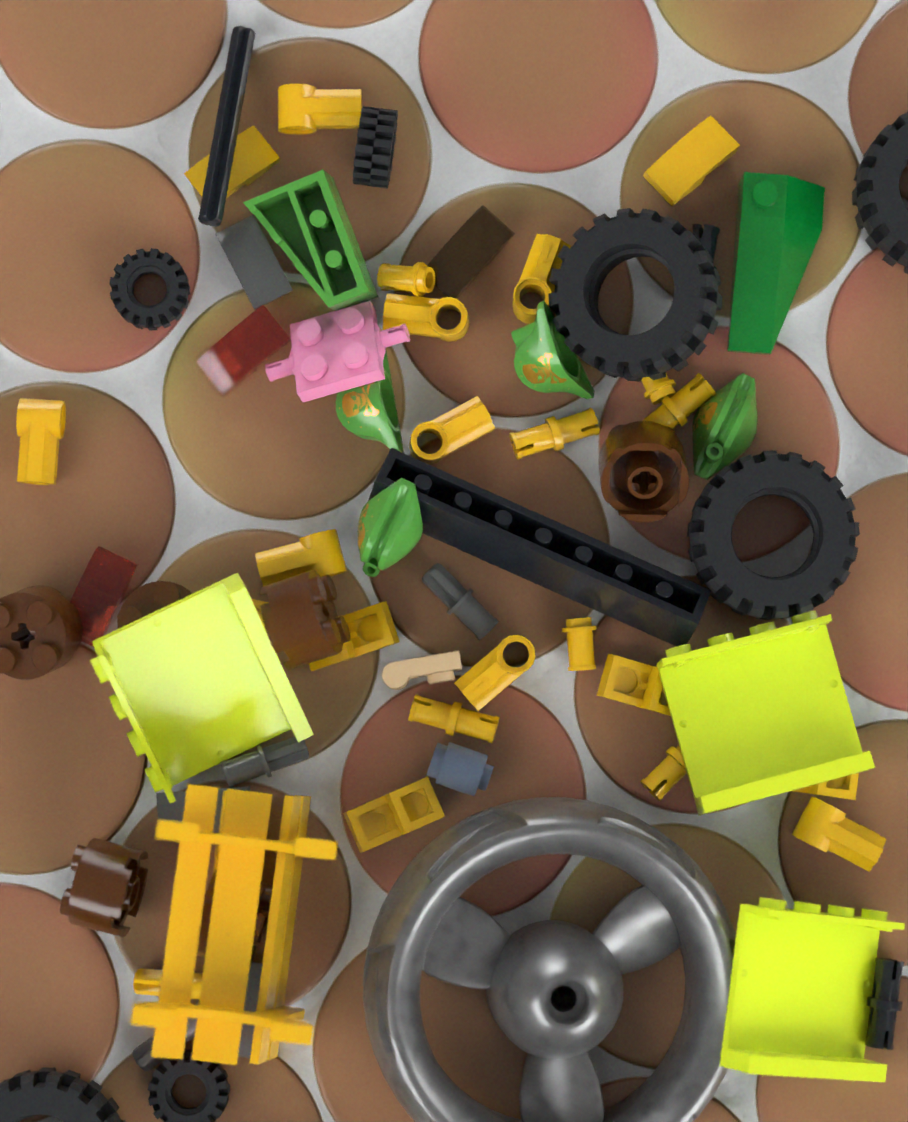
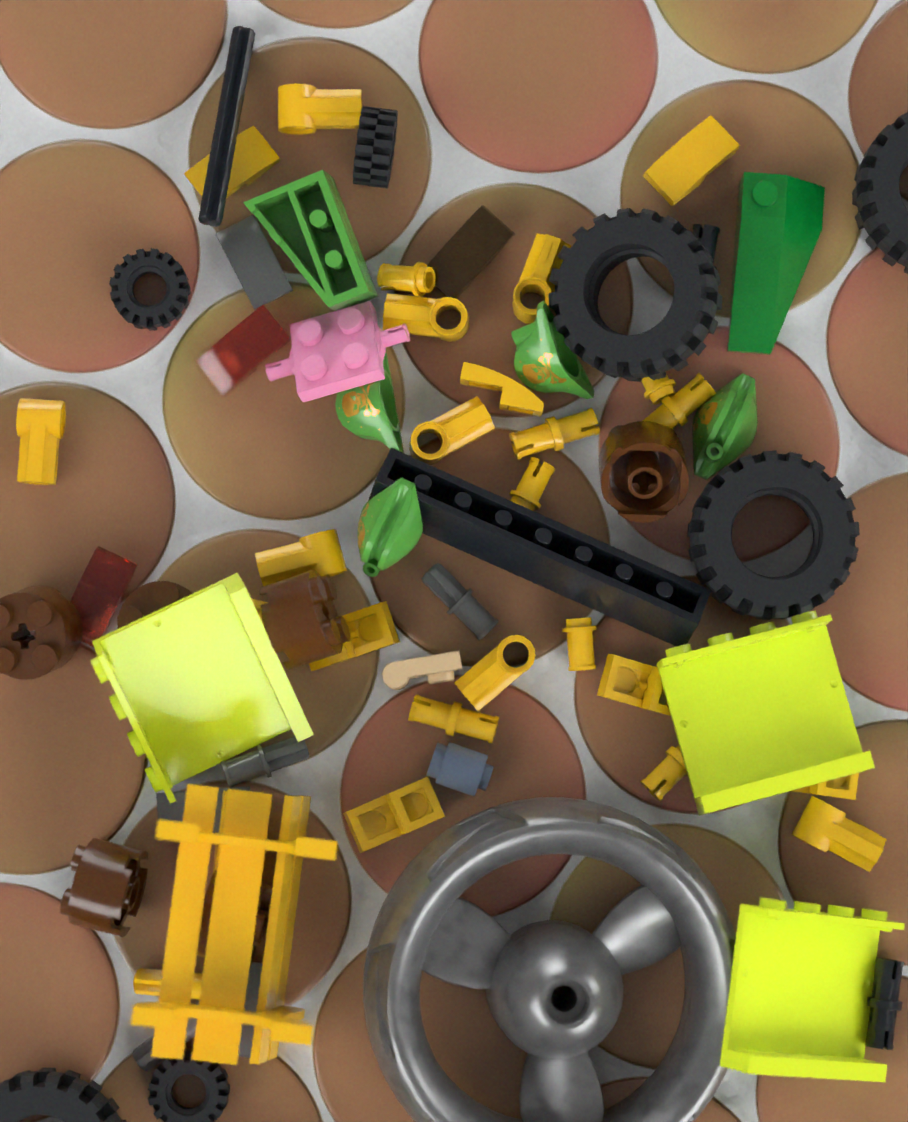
(514, 395): none -> yellow slope
(532, 484): none -> yellow pin

